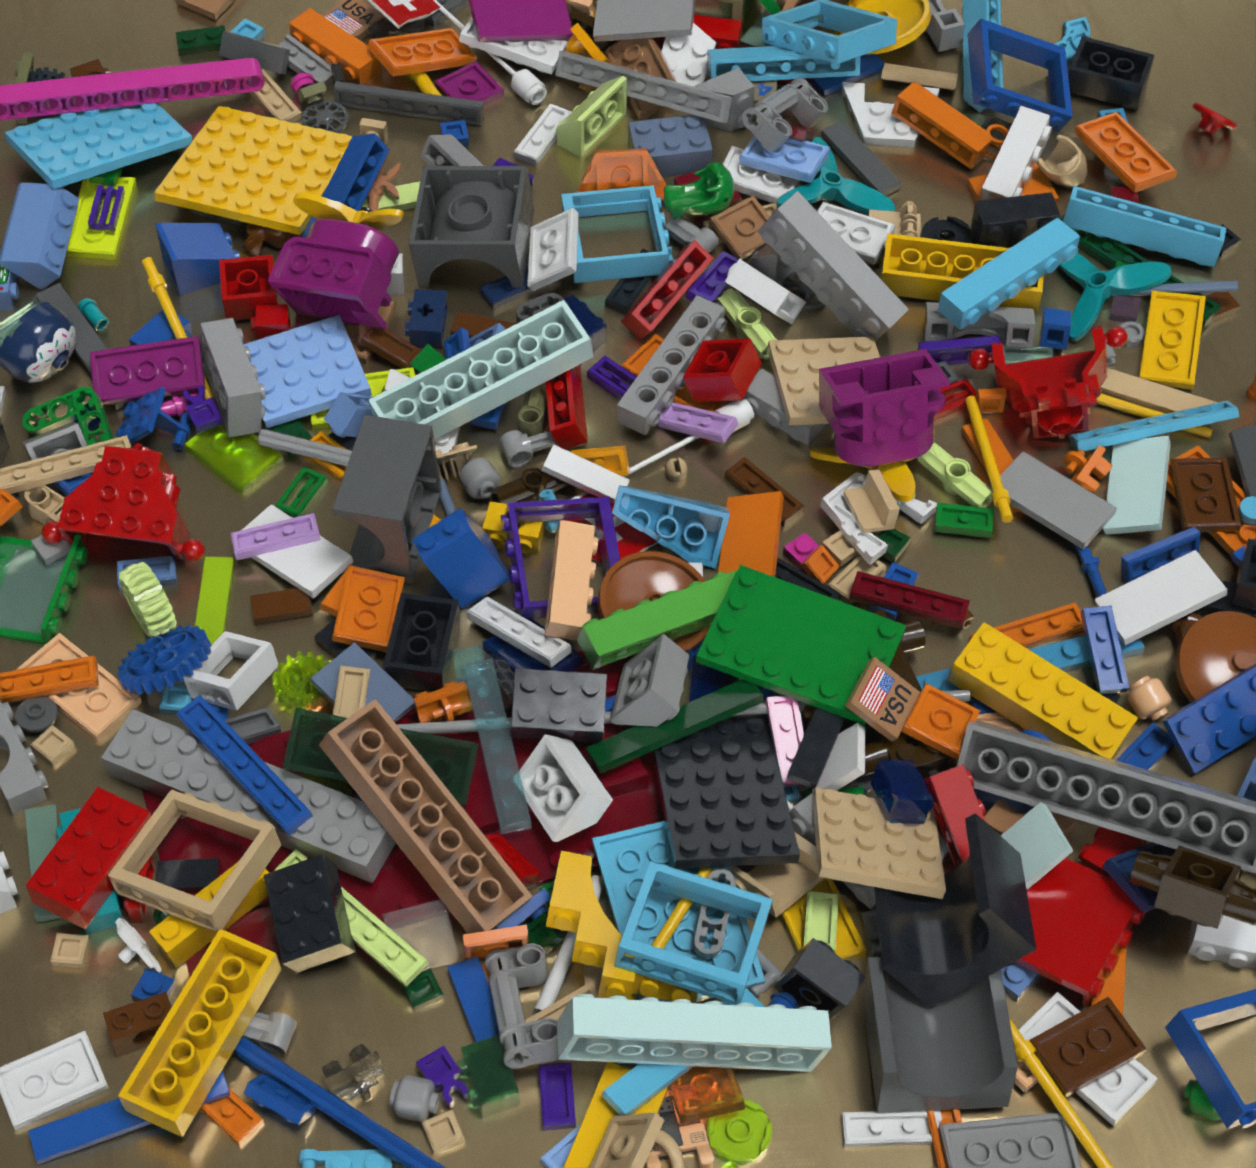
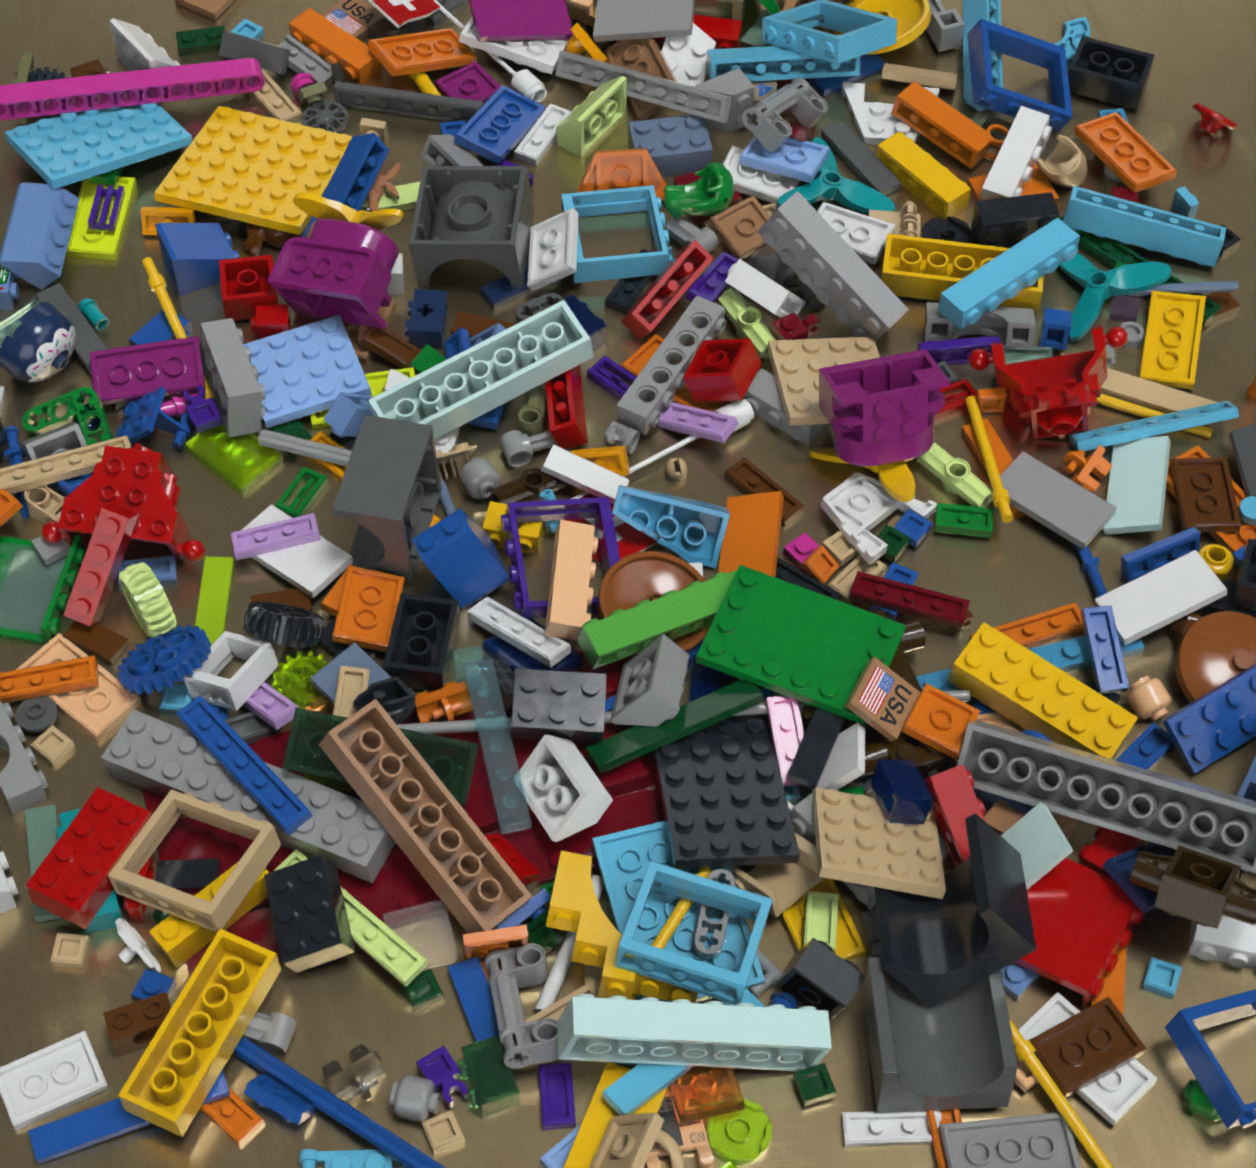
(15, 455): none -> blue sword
(97, 641): none -> reddish brown tile
(101, 564): none -> red brick
(137, 48): none -> white slope
(155, 215): none -> light orange tile
(271, 706): none -> lavender tile
(283, 624): none -> black gear
(392, 696): none -> black hand
(499, 124): none -> blue plate
(621, 435): none -> light grey axle
(793, 328): none -> dark red brick
(814, 1084): none -> dark green plate
(873, 504): tan panel -> none
(914, 527): none -> blue plate
(924, 175): none -> yellow brick
(1162, 977): none -> medium azure tile
(1185, 203): none -> medium azure plate
(1218, 559): none -> yellow head

